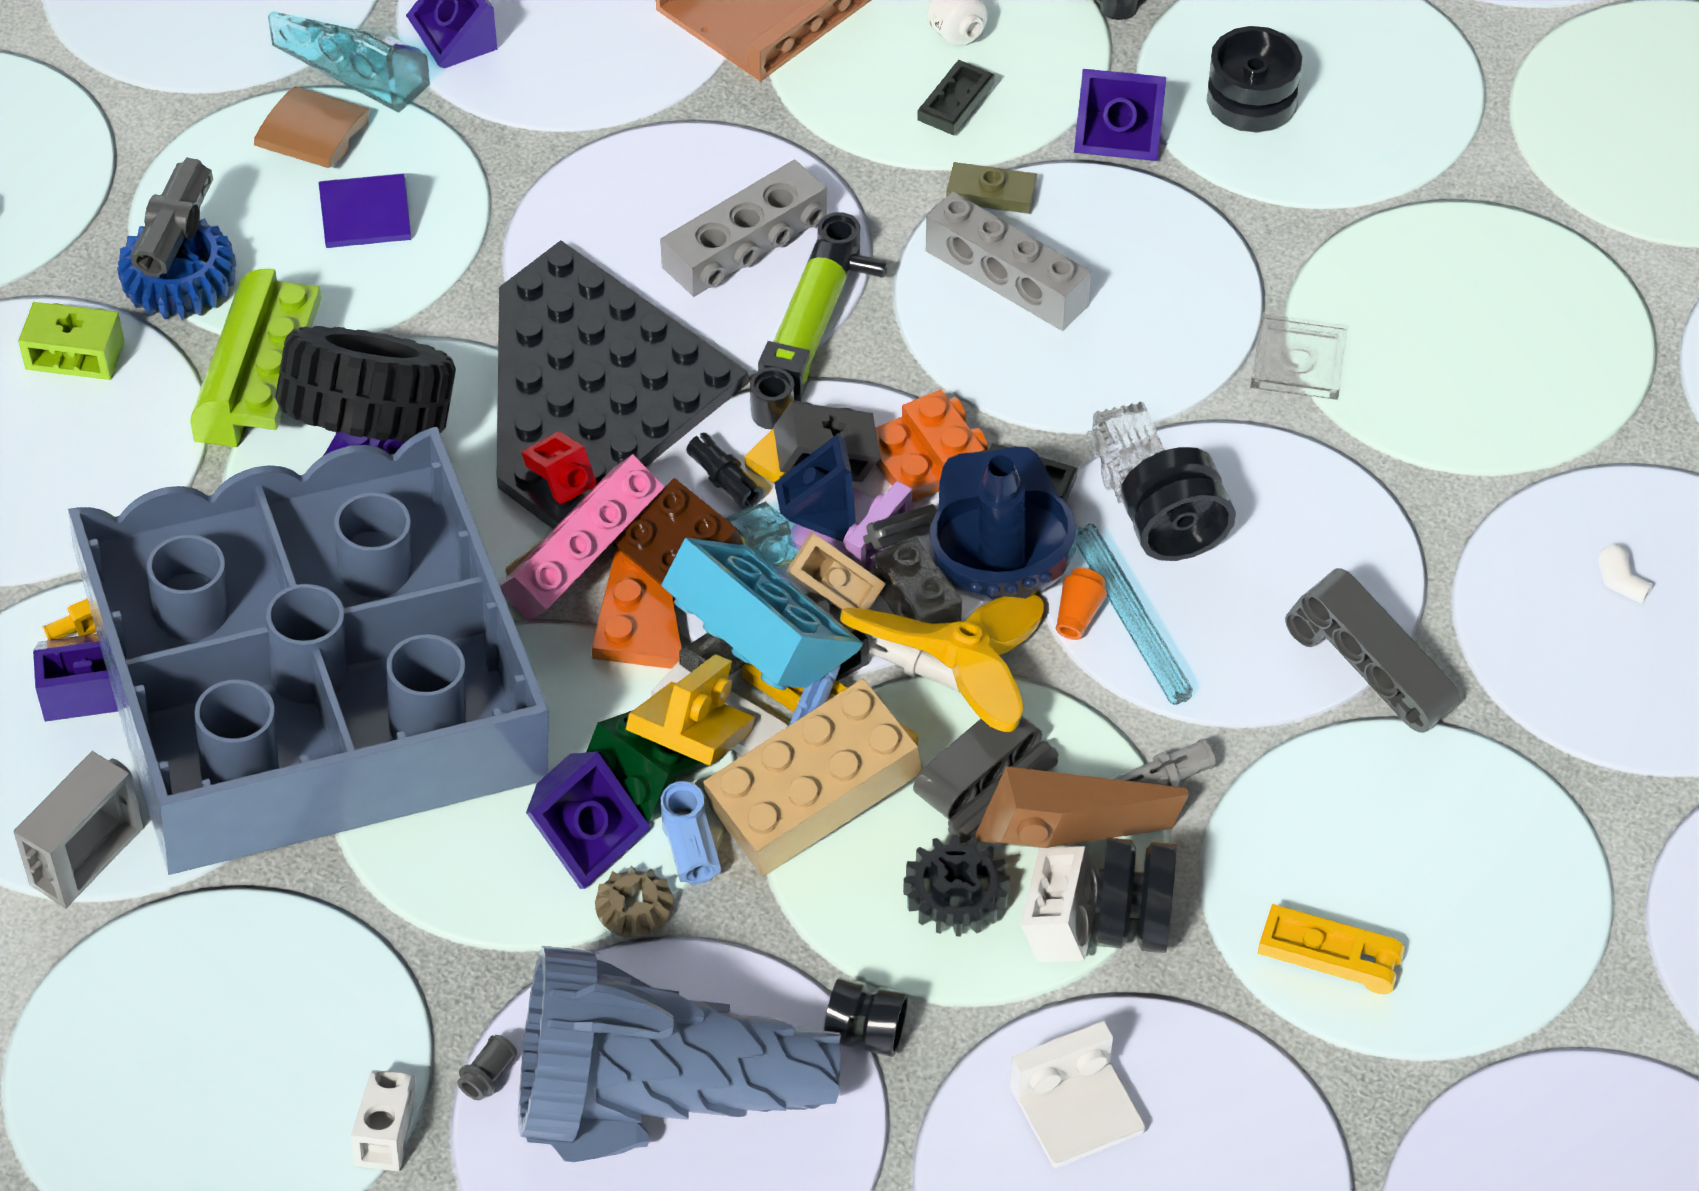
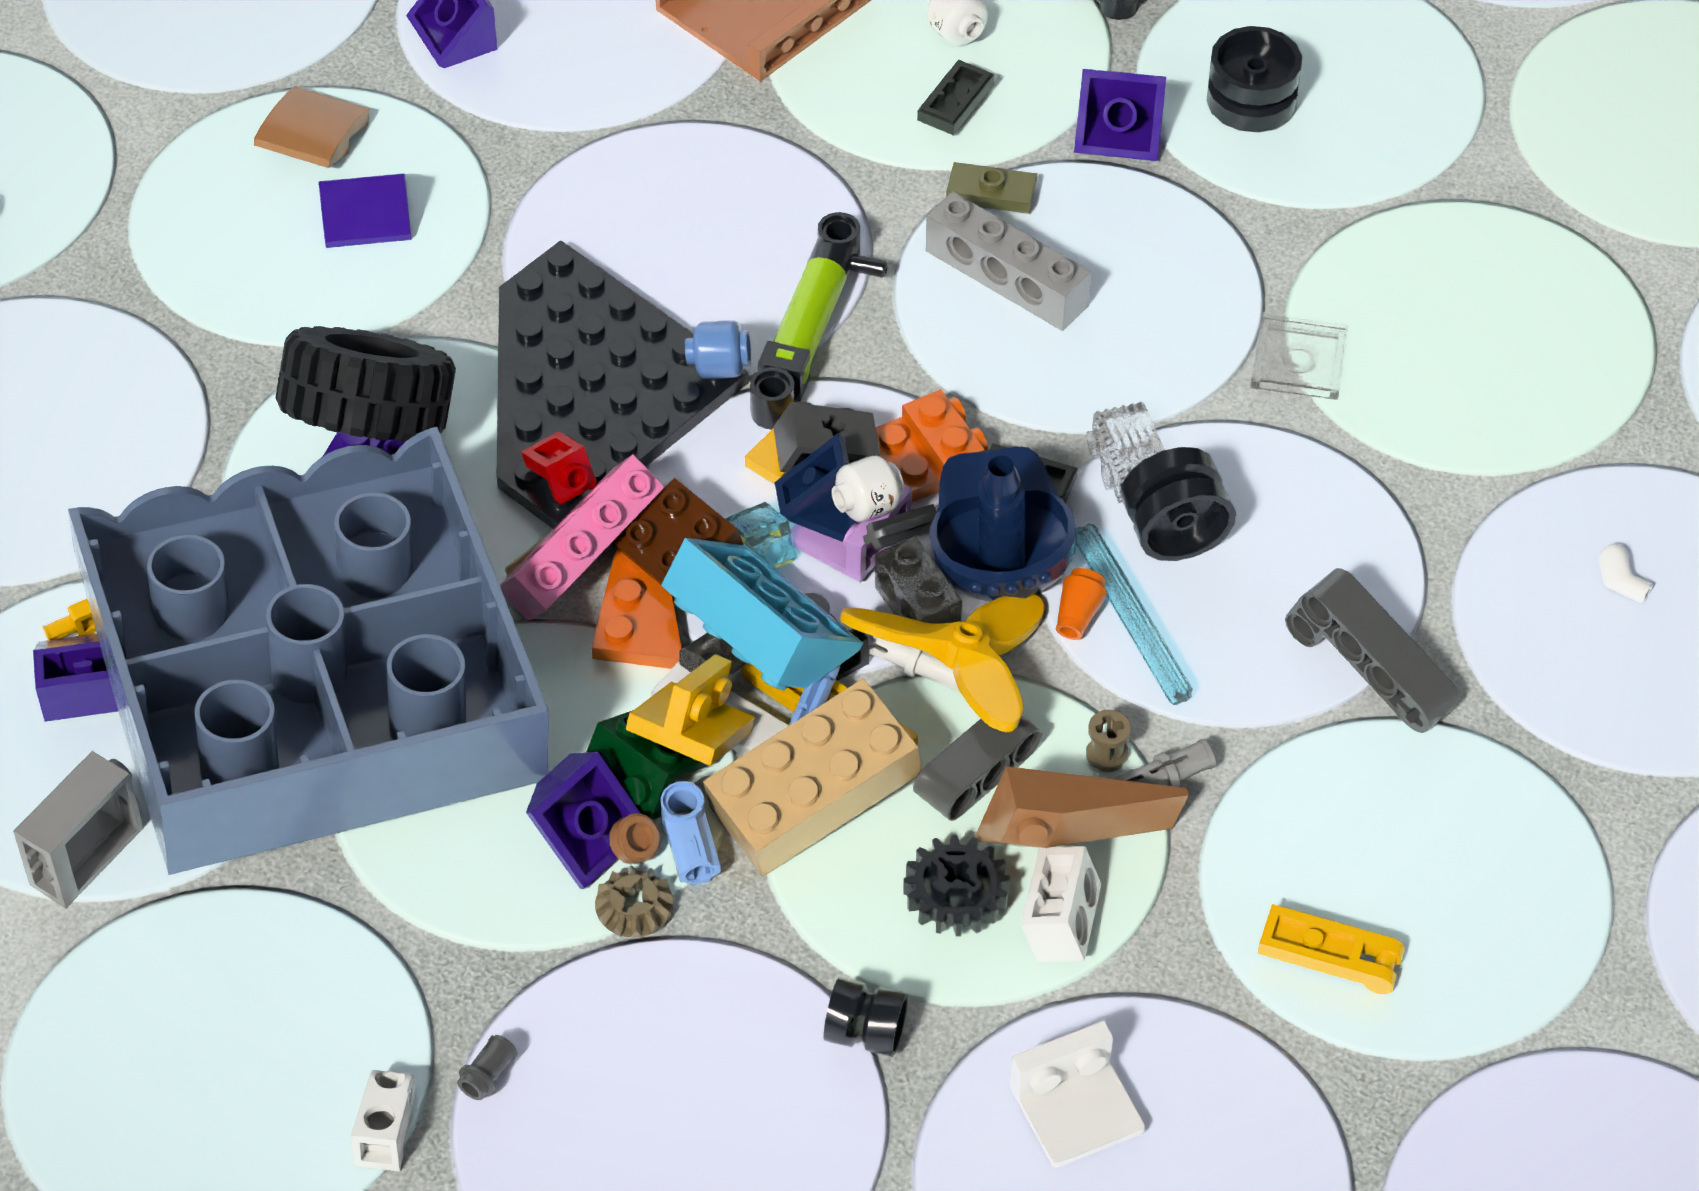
(71, 340): lime brick -> none
(172, 217): dark grey piece -> none
(189, 281): blue gear -> none
(248, 357): lime brick -> none
(360, 59): clear light blue wedge -> none
(618, 1050): sand blue cone -> none
(635, 839): none -> medium nougat tile
(718, 349): none -> medium blue head
(724, 471): black pin -> none
(743, 228): light grey brick -> none
(833, 575): tan slope -> none
(867, 488): none -> white head
(967, 820): dark grey axle -> none
(1115, 738): none -> dark tan bush
(1135, 895): black wheel -> none

